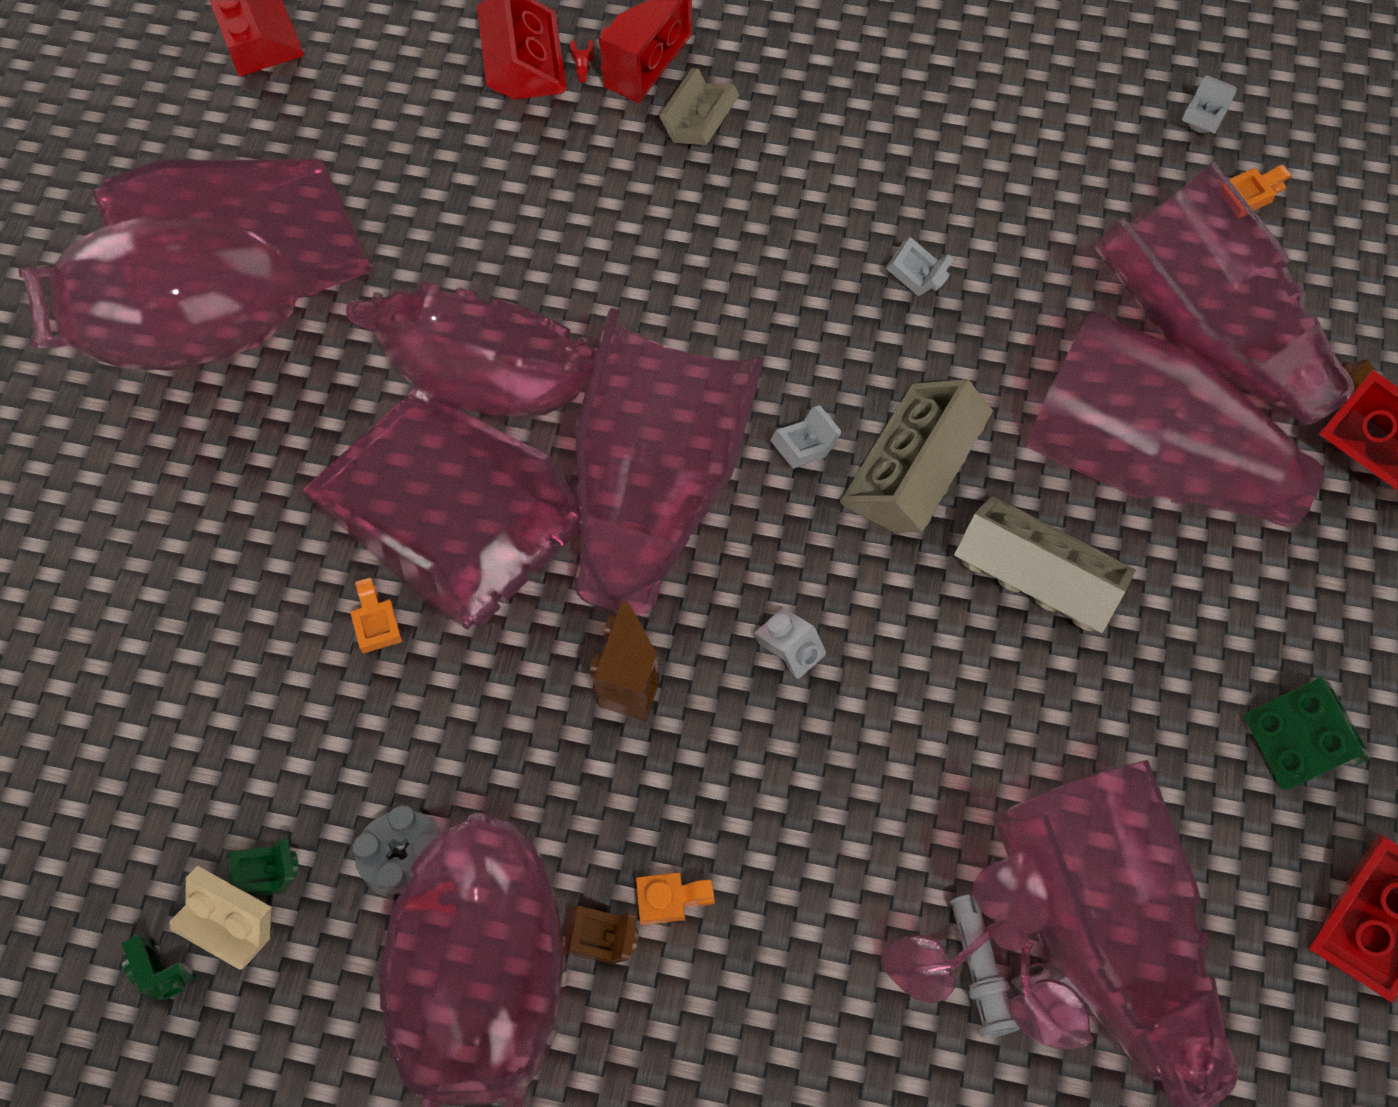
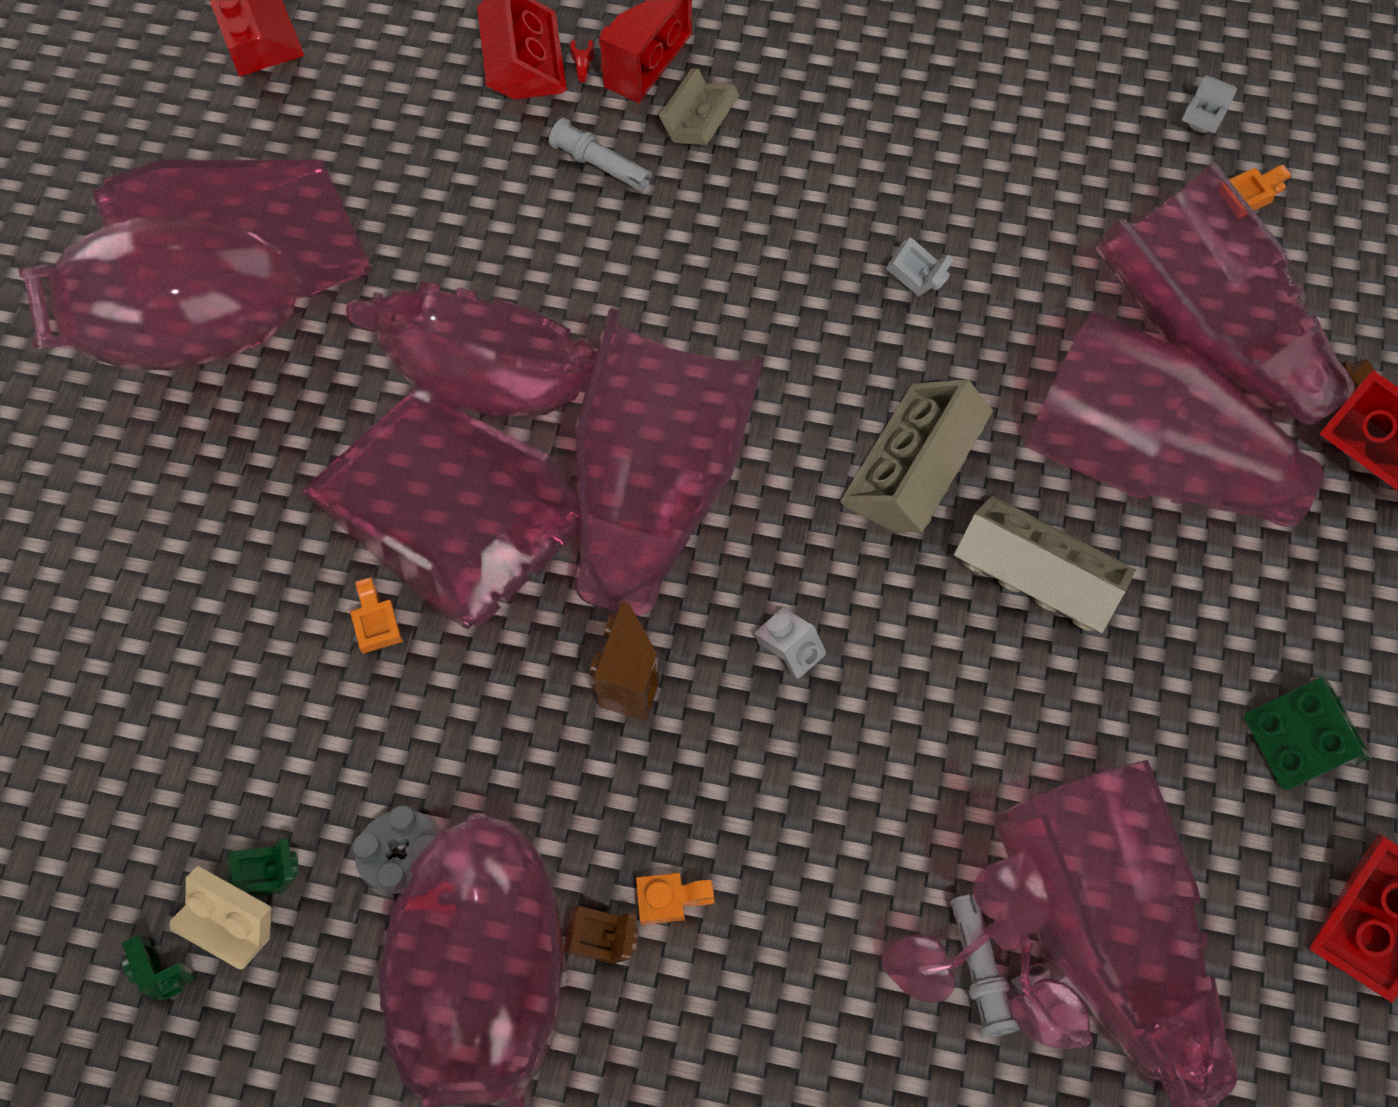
(587, 149): none -> light grey pin
(808, 439): light grey bracket -> none

